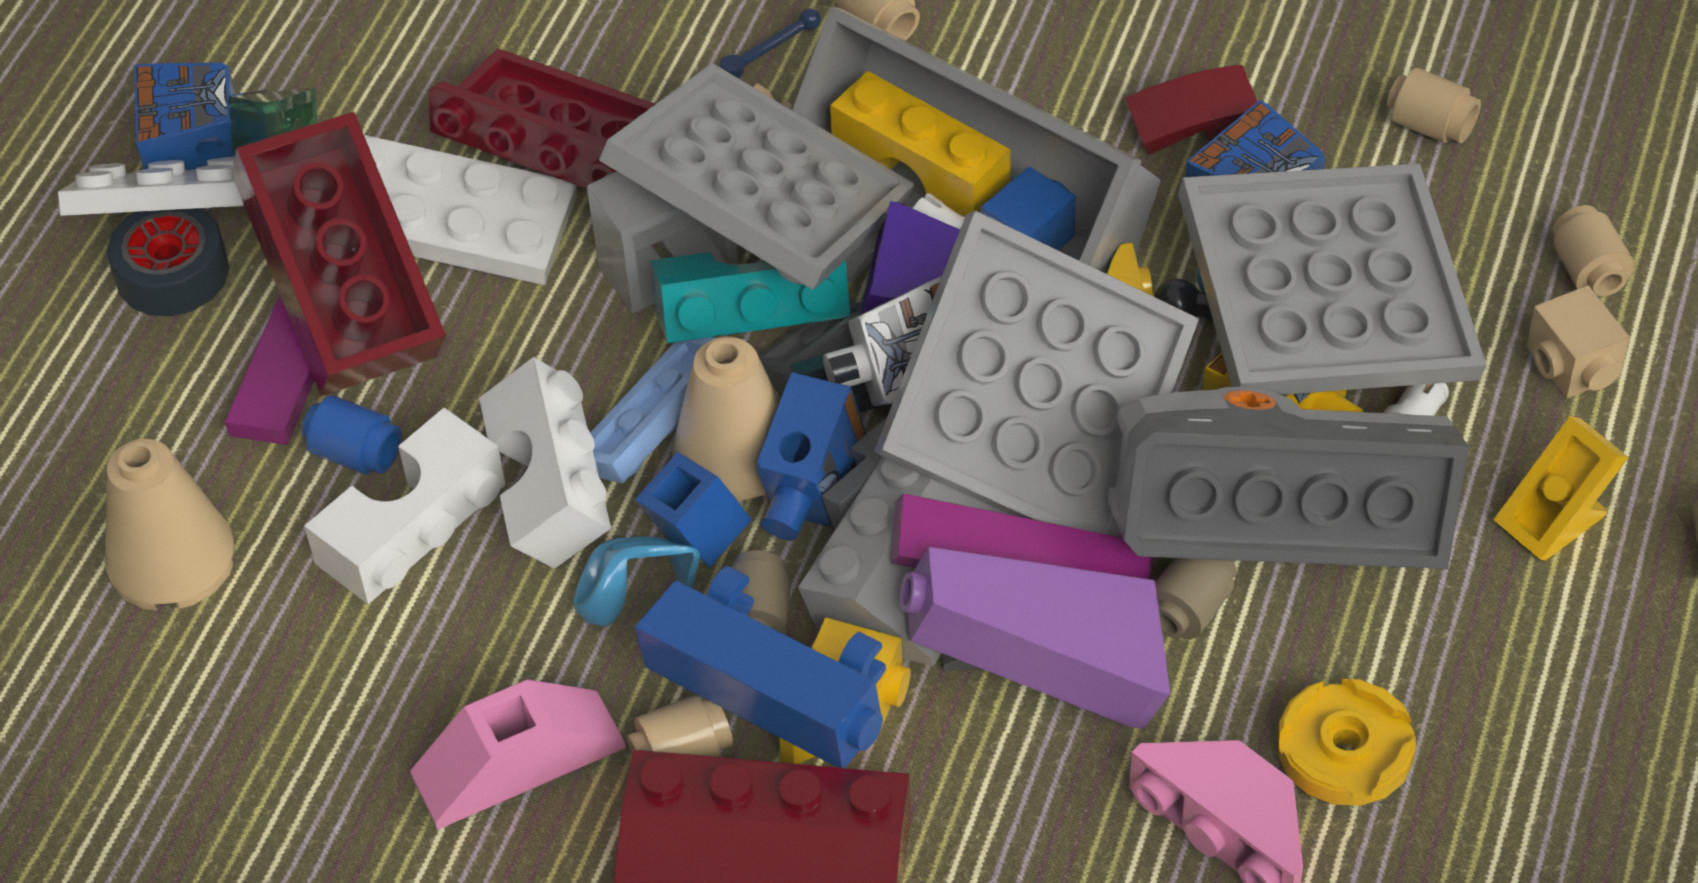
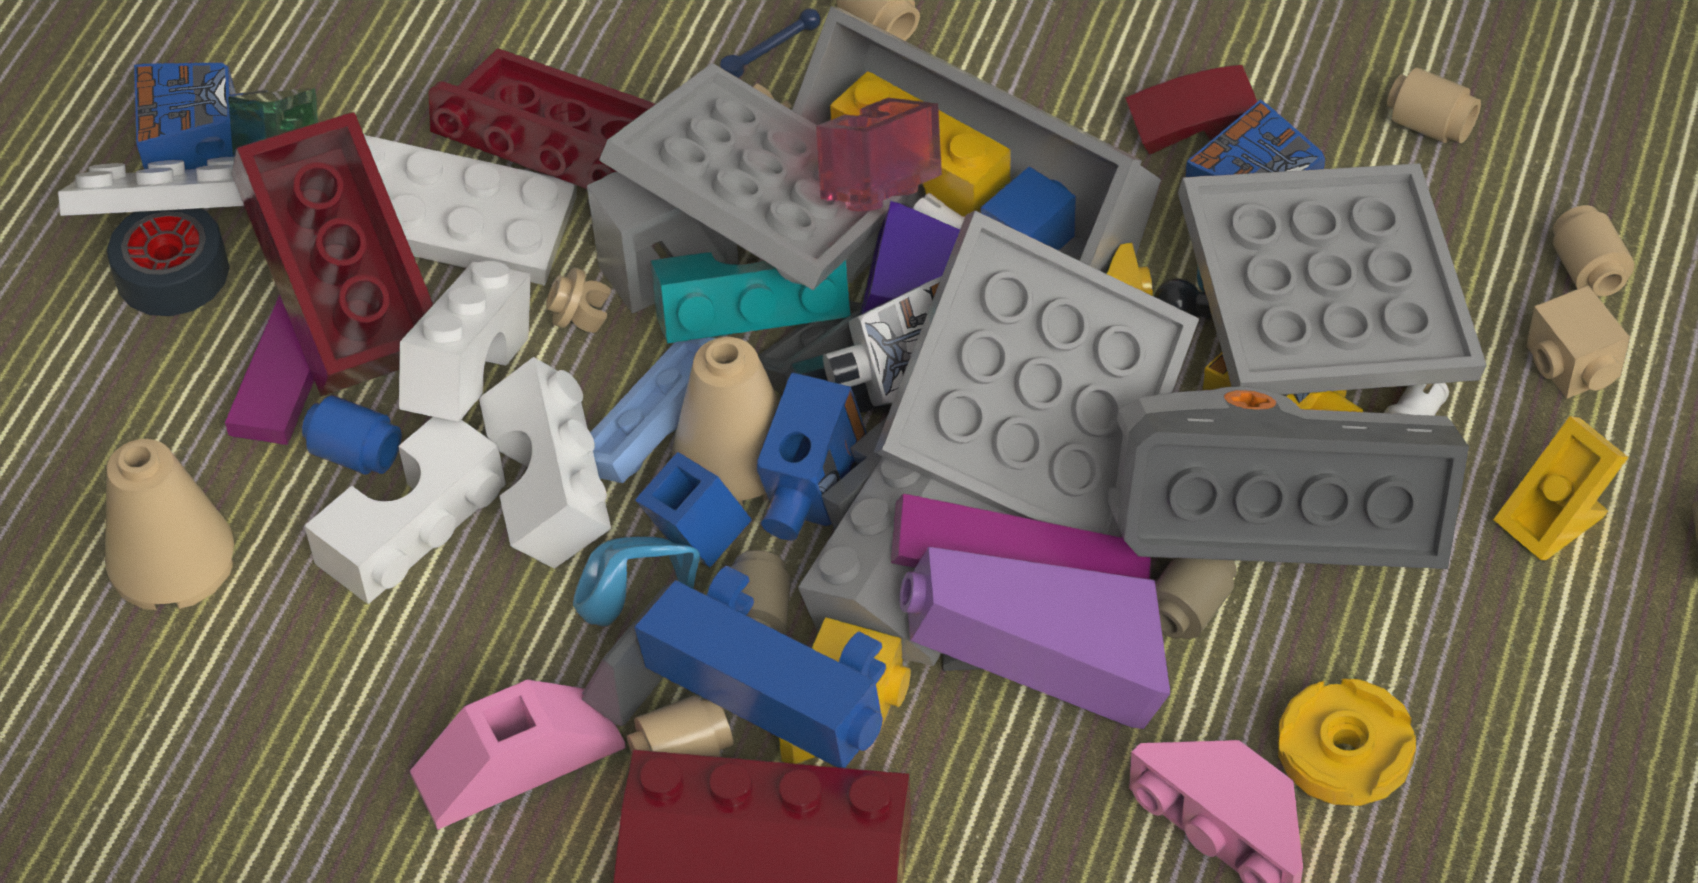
(471, 323): none -> white arch
(571, 298): none -> tan plate
(621, 678): none -> dark grey slope
(879, 152): none -> clear pink brick

